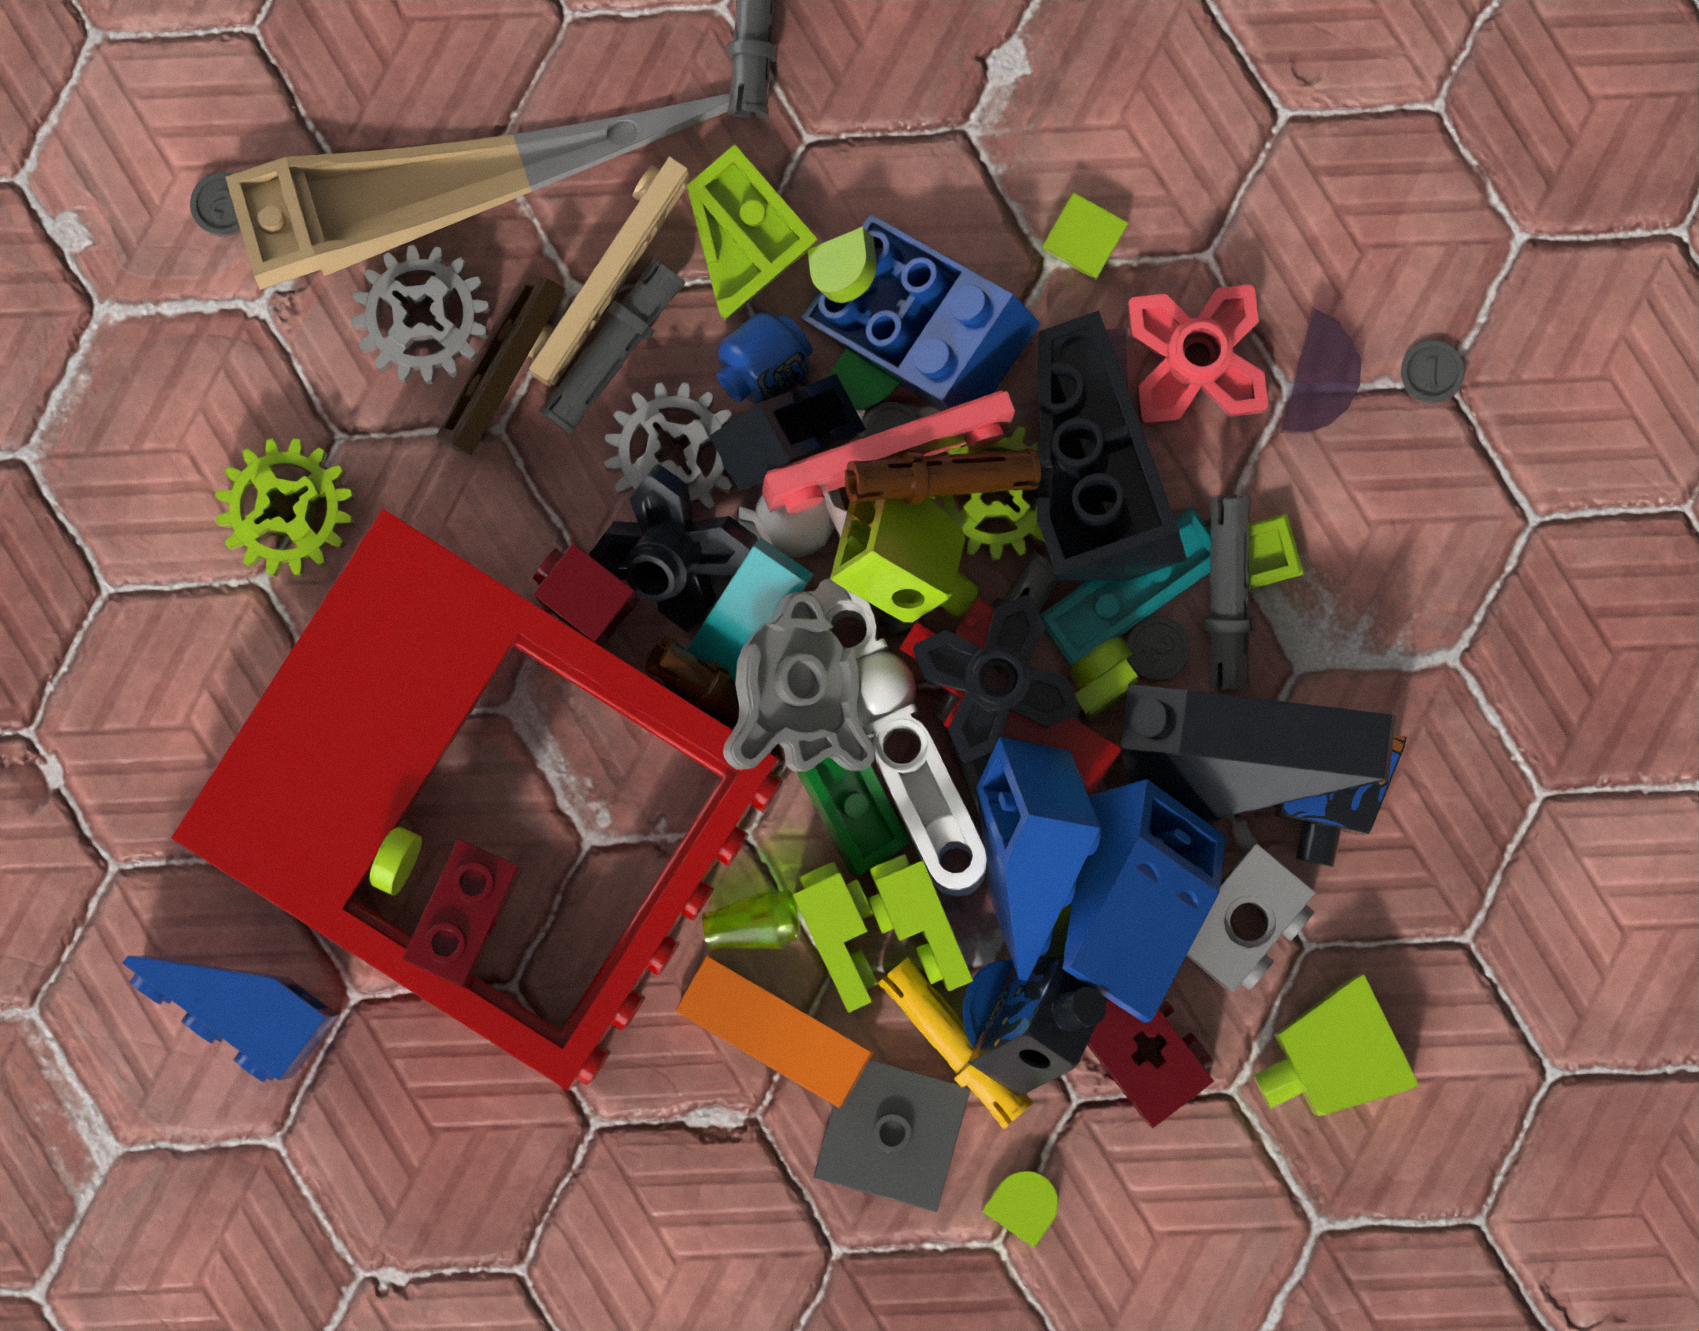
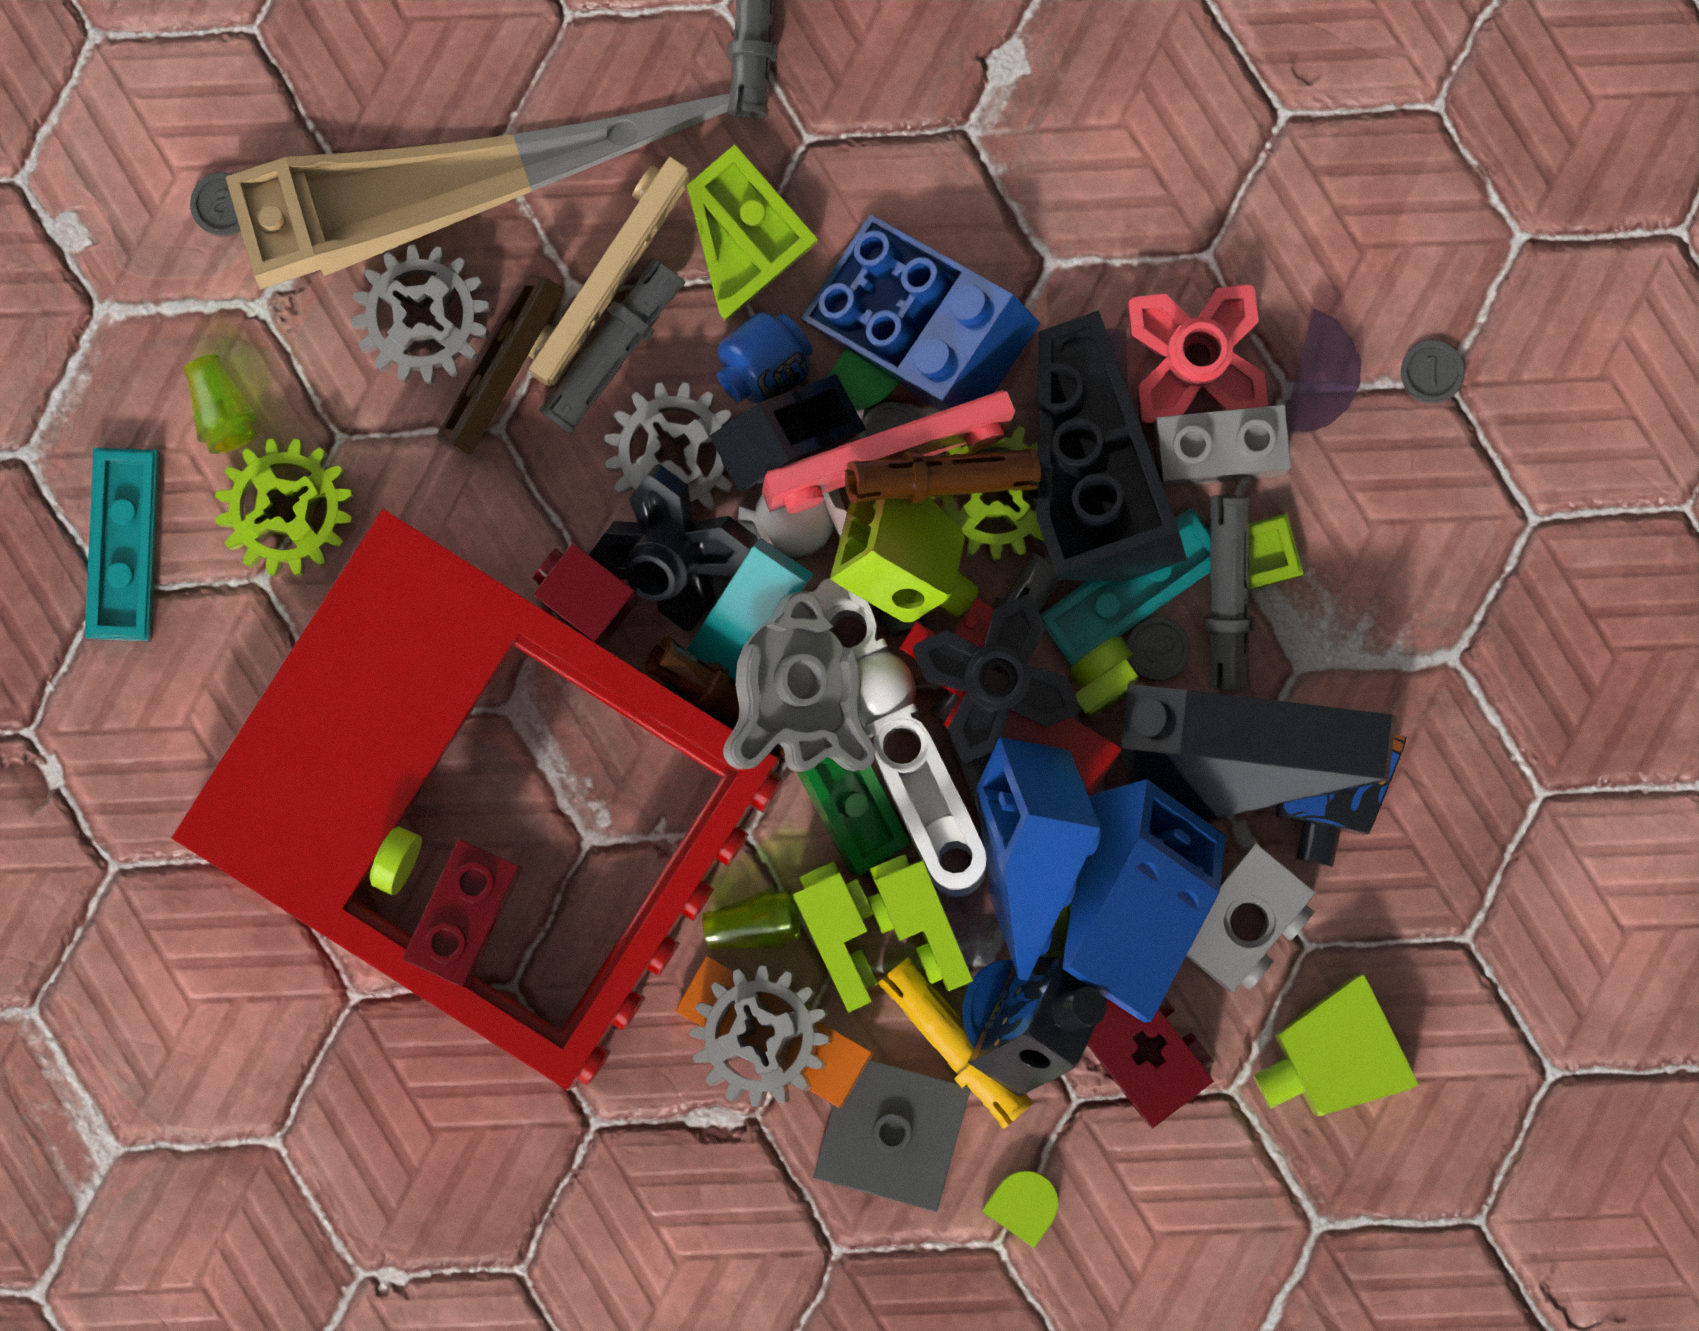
(122, 544): none -> teal tile
(218, 407): none -> clear neon green cone
(257, 1013): blue slope -> none
(788, 1026): none -> light grey gear
(844, 265): lime tile -> none
(1084, 236): lime tile -> none
(1221, 446): none -> light grey brick

